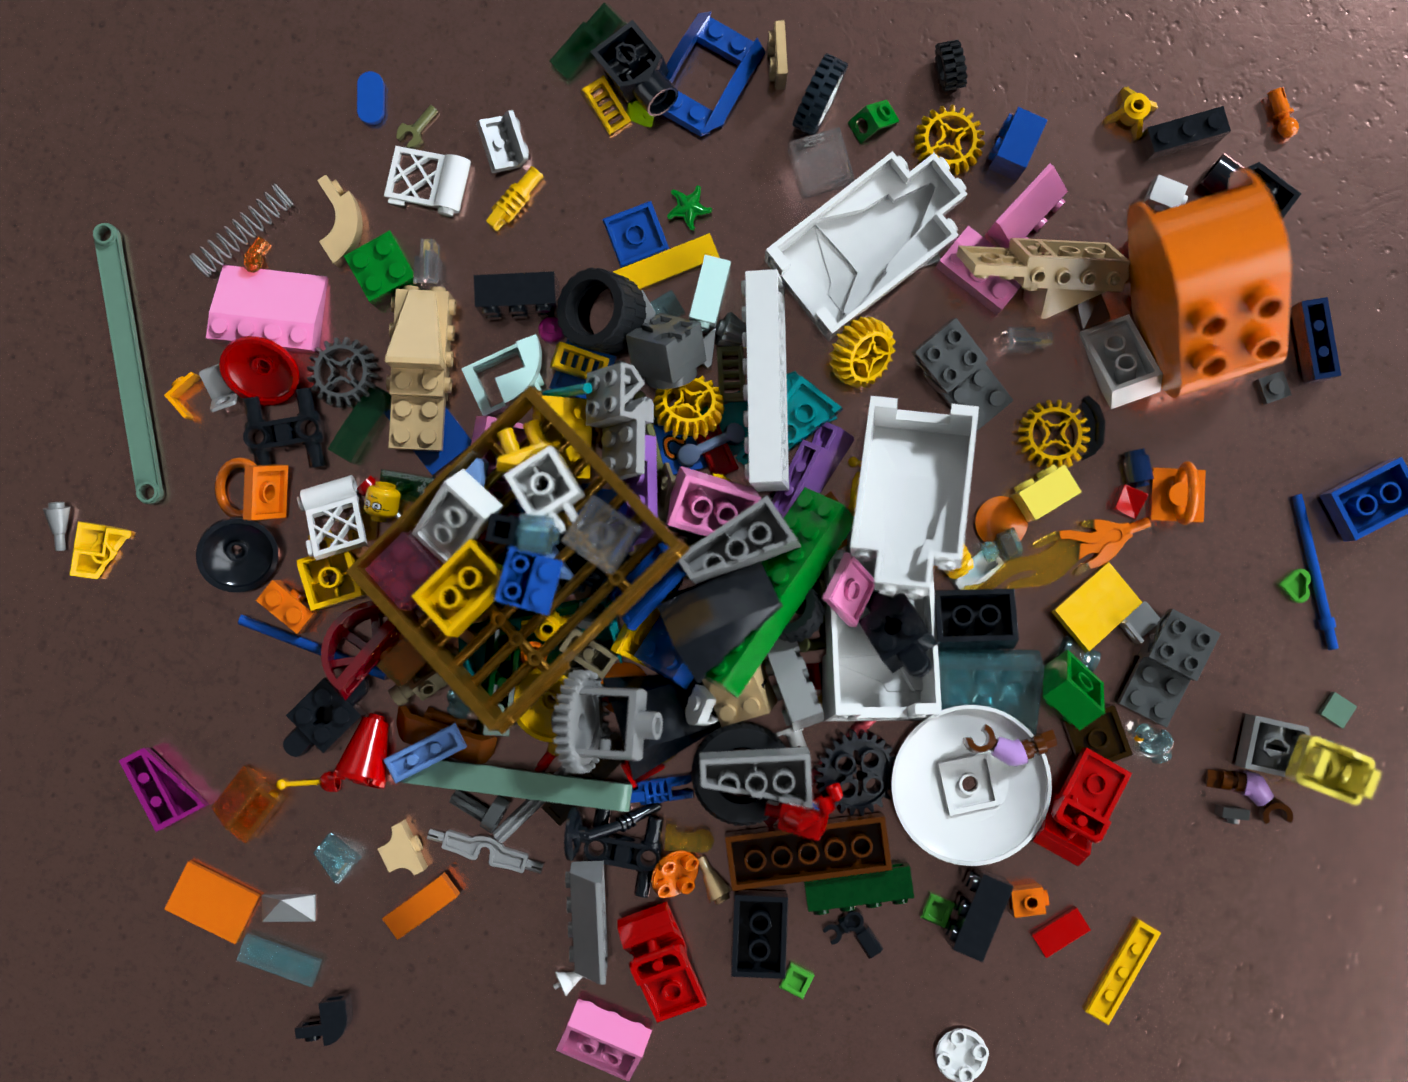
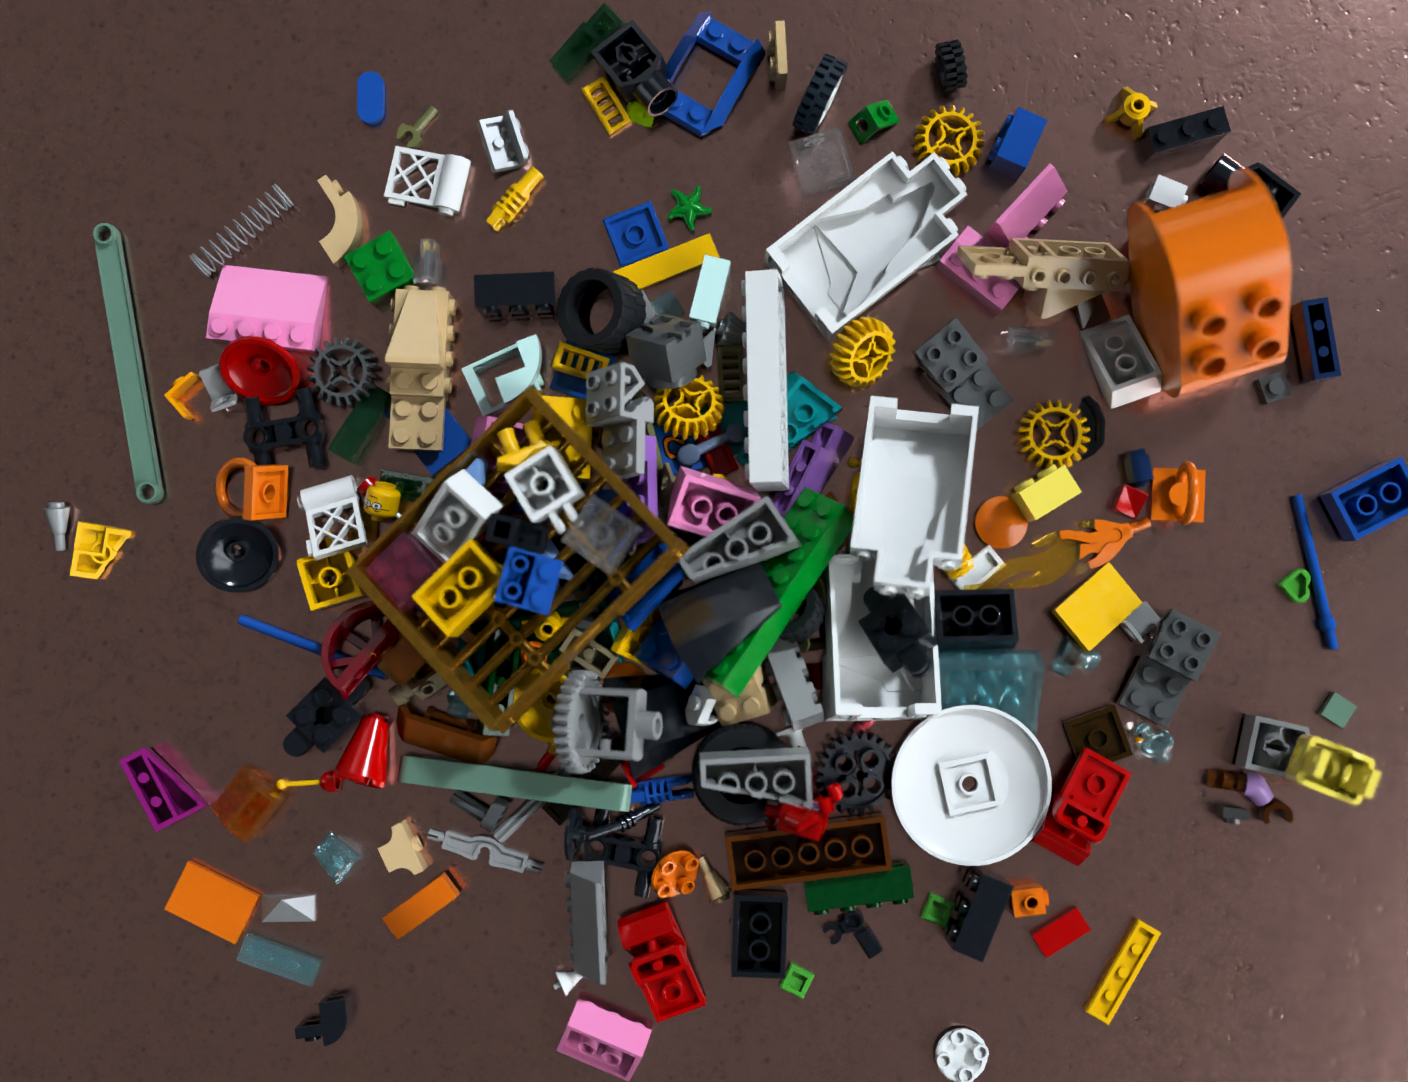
(253, 256): clear orange arm -> none
(288, 606): orange brick -> none
(425, 753): medium blue tile -> none
(536, 534): clear light blue brick -> none
(550, 330): dark pink piece -> none
(569, 391): teal bar -> none
(688, 840): clear yellow leg -> none
(849, 590): bright pink tile -> none
(1005, 544): clear light blue piece -> none
(1012, 751): piece -> none
(1073, 690): green brick -> none
(1287, 126): orange pin -> none

